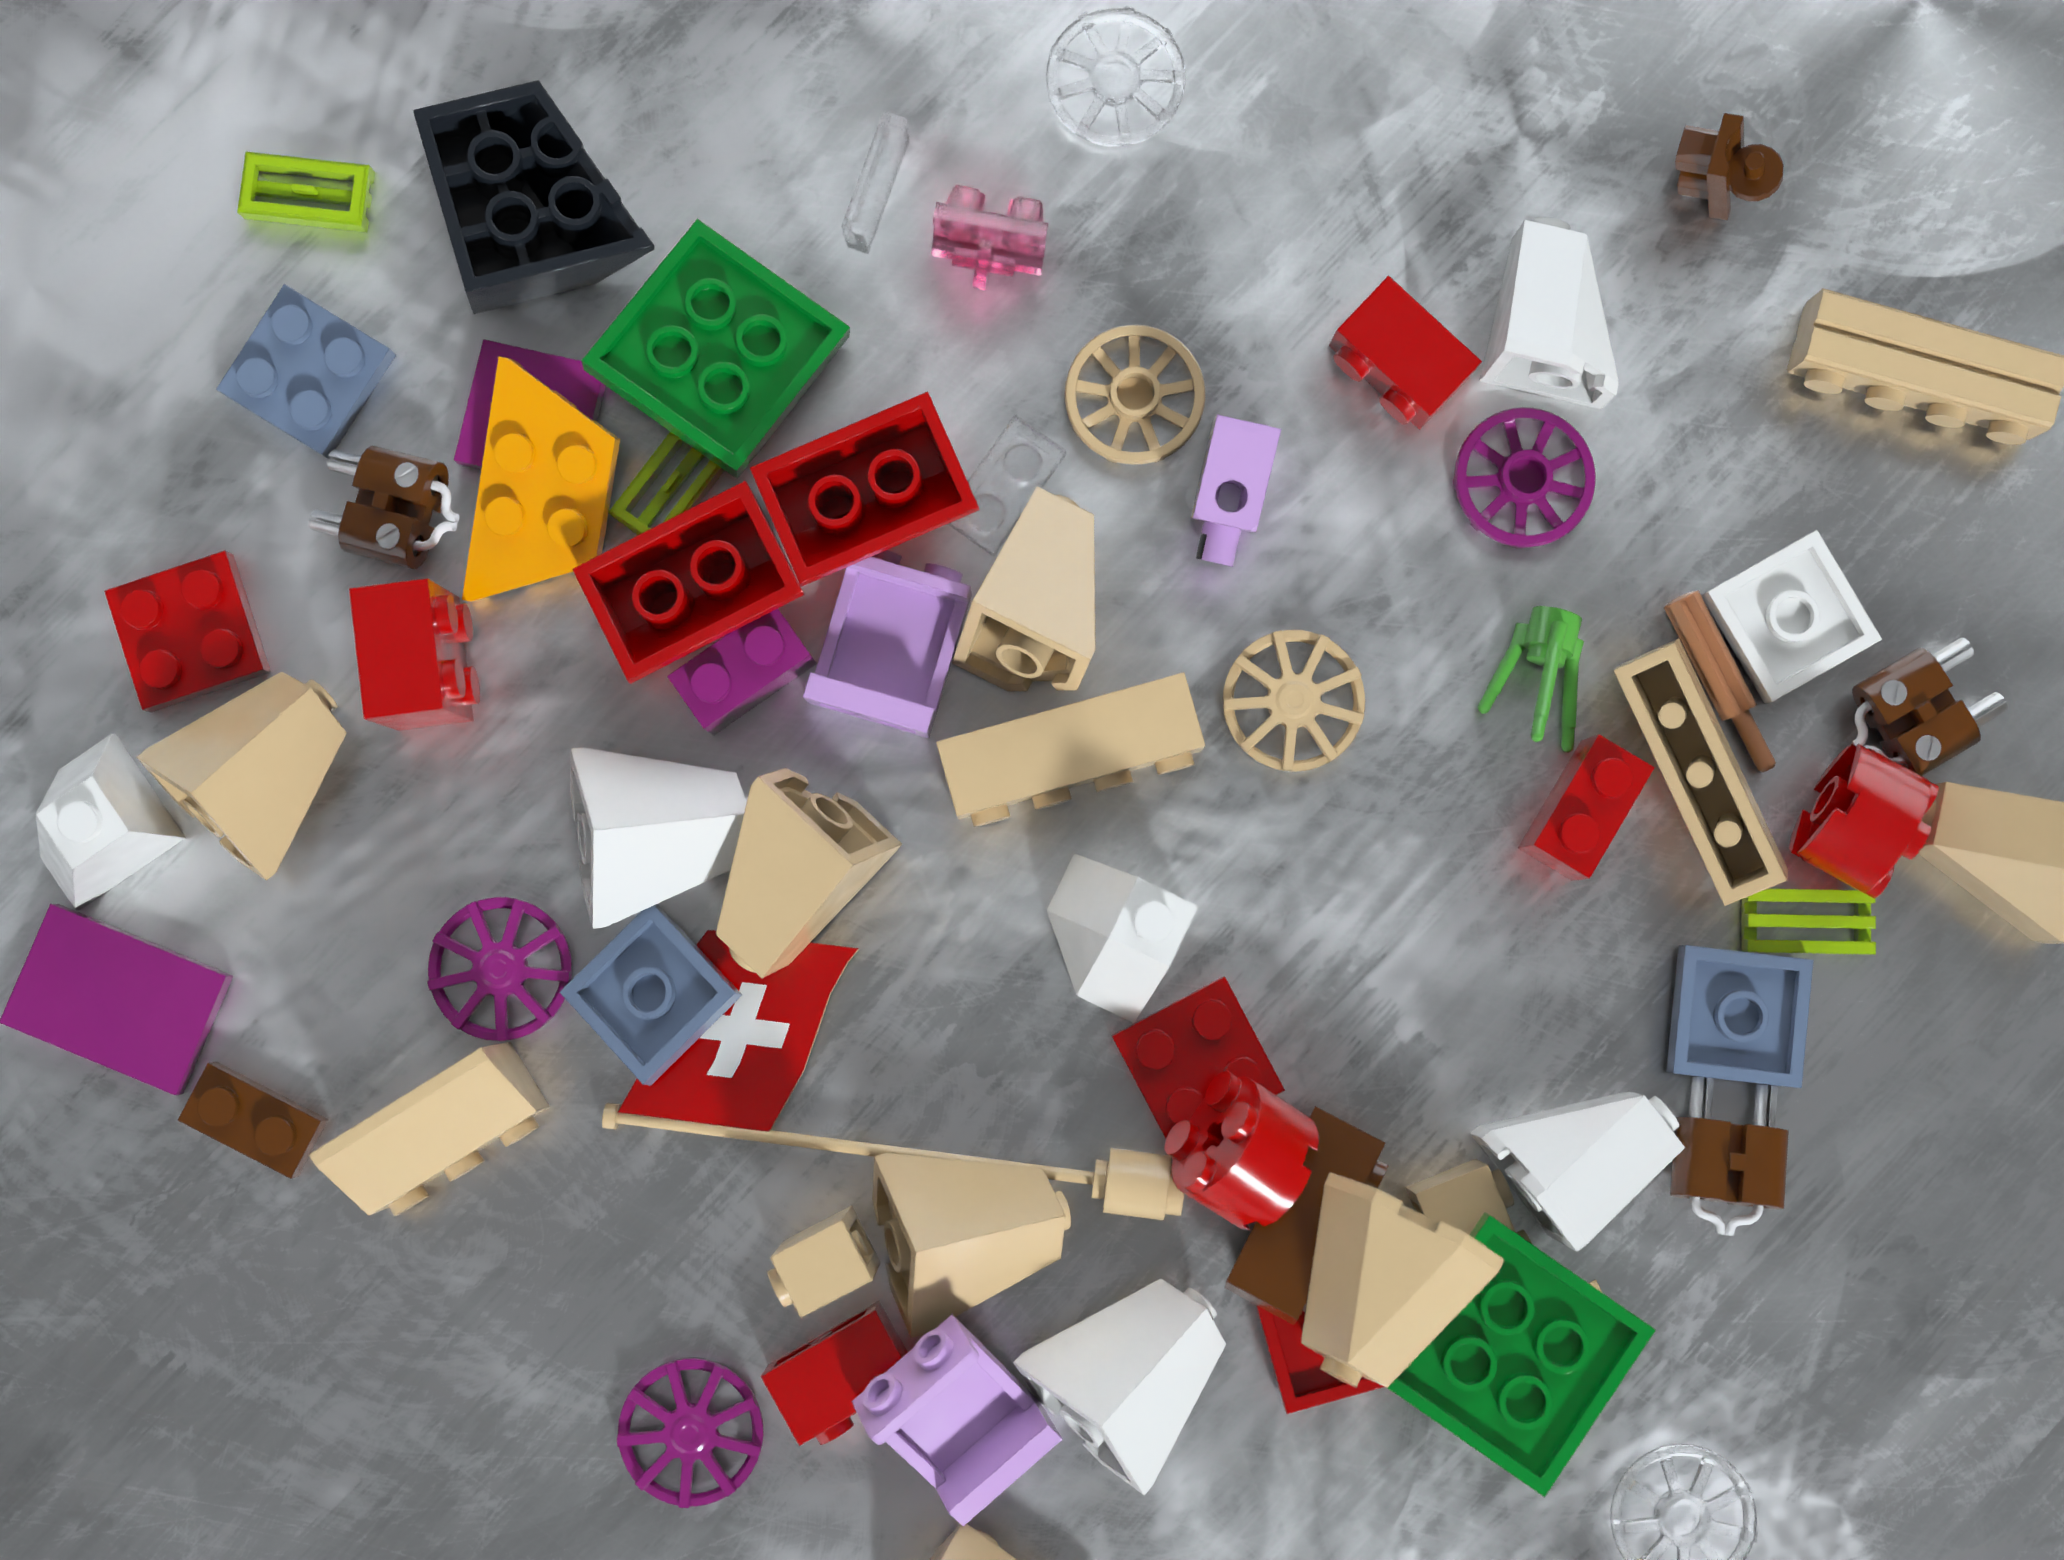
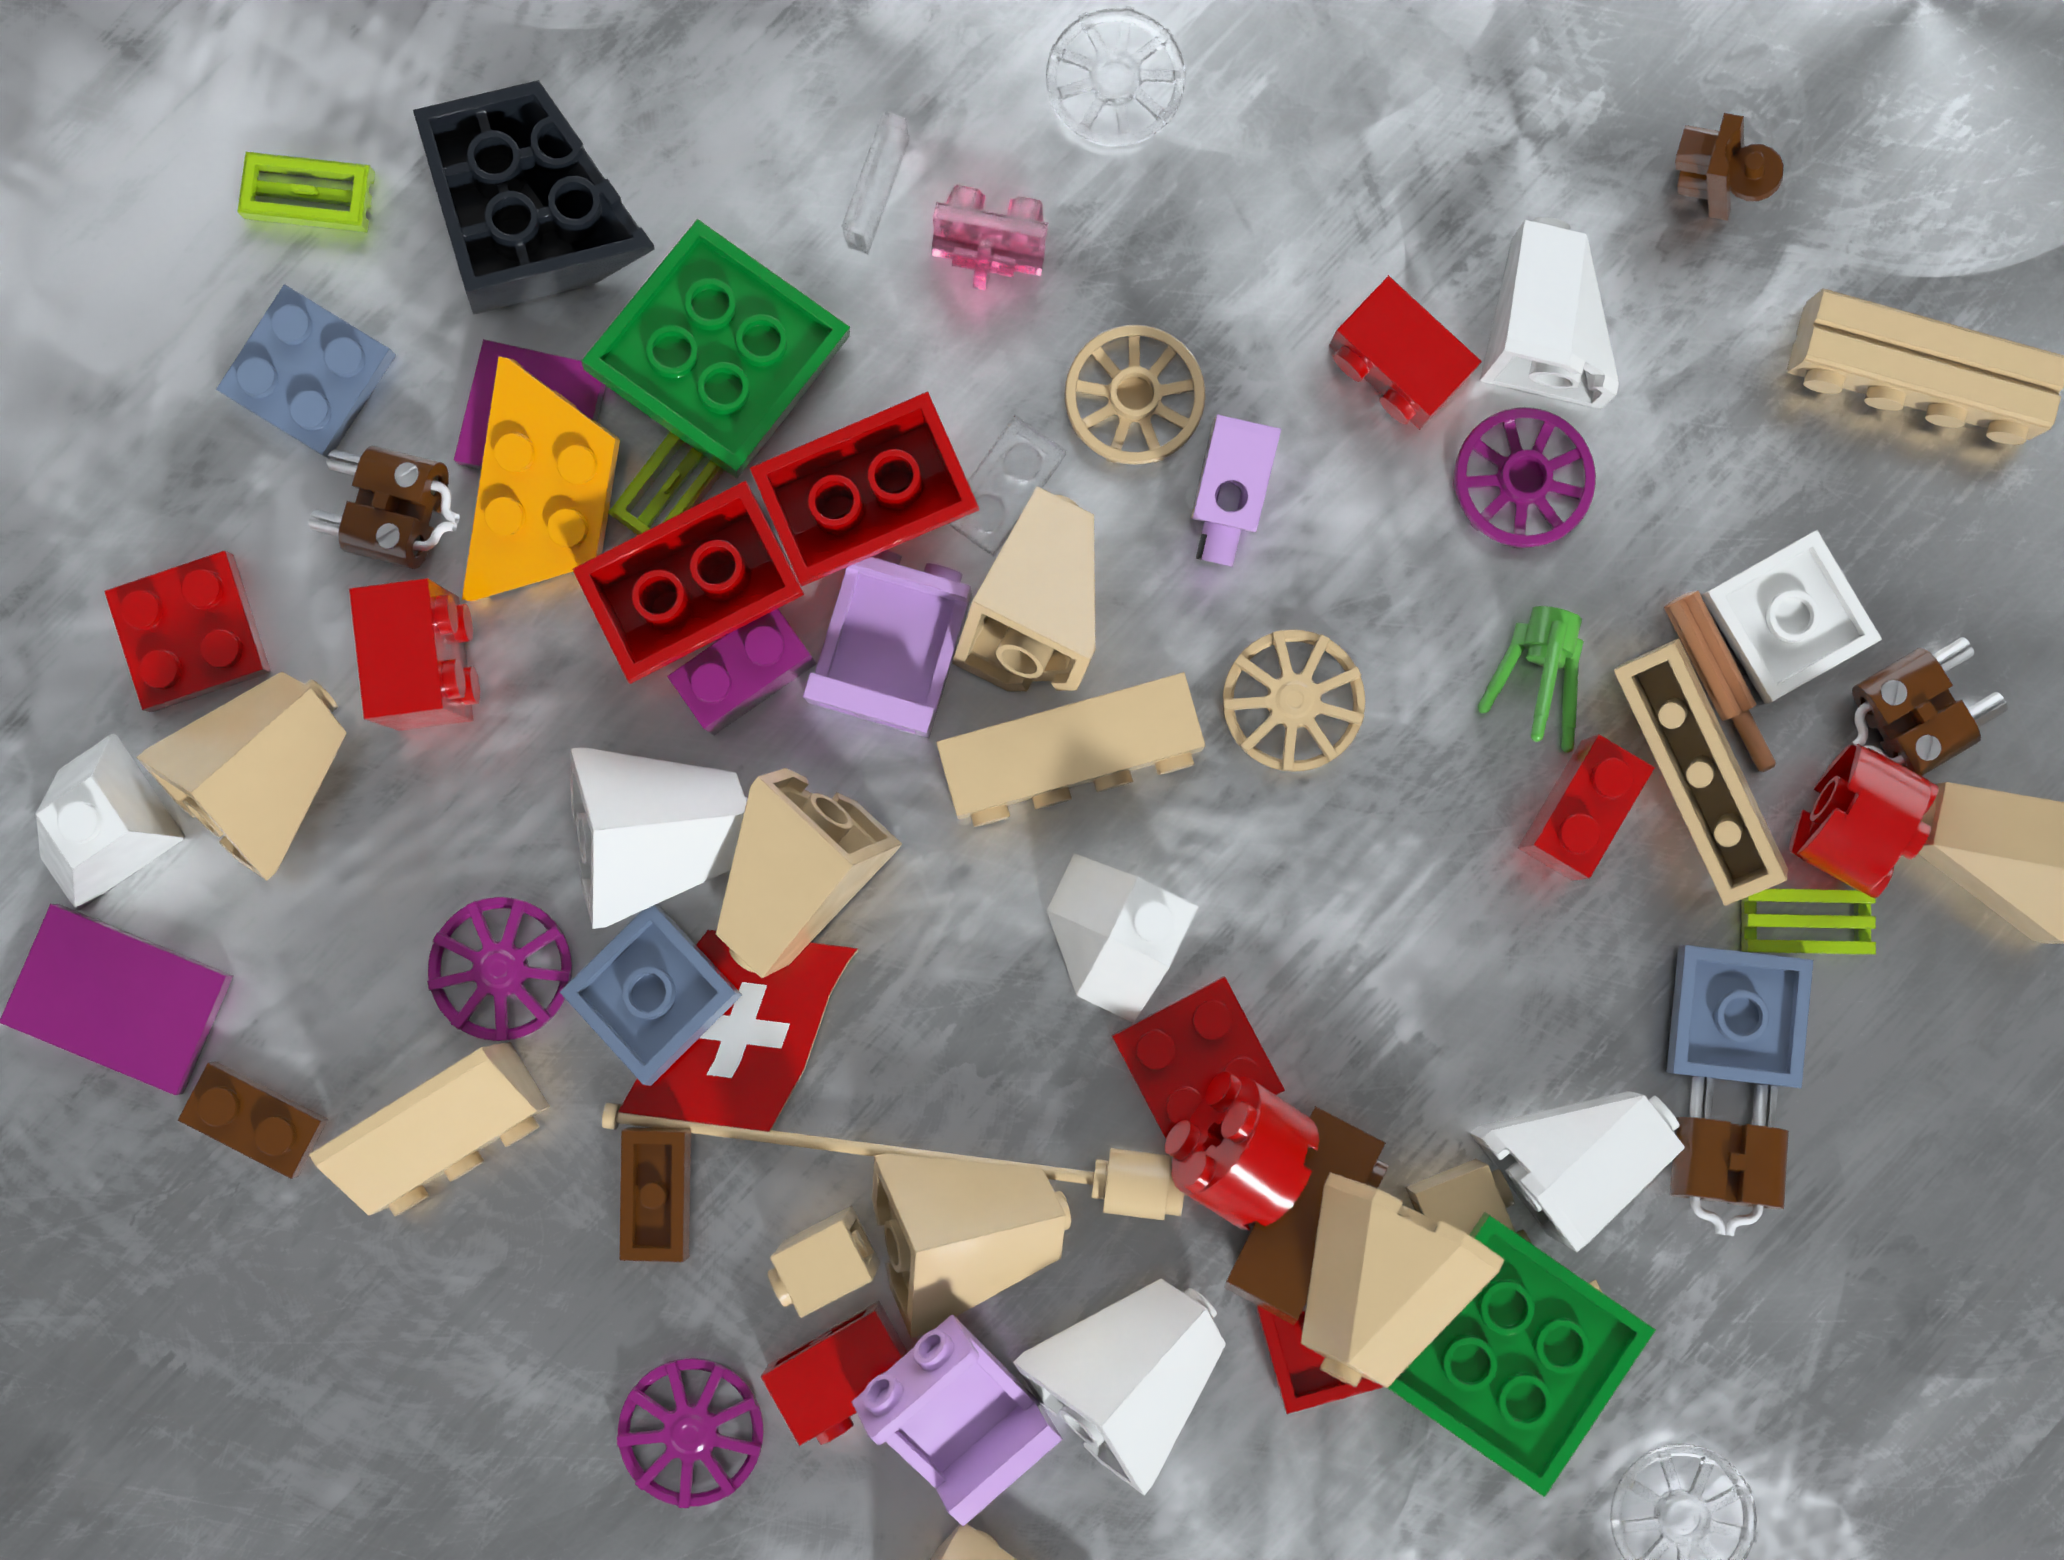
(655, 1194): none -> reddish brown plate

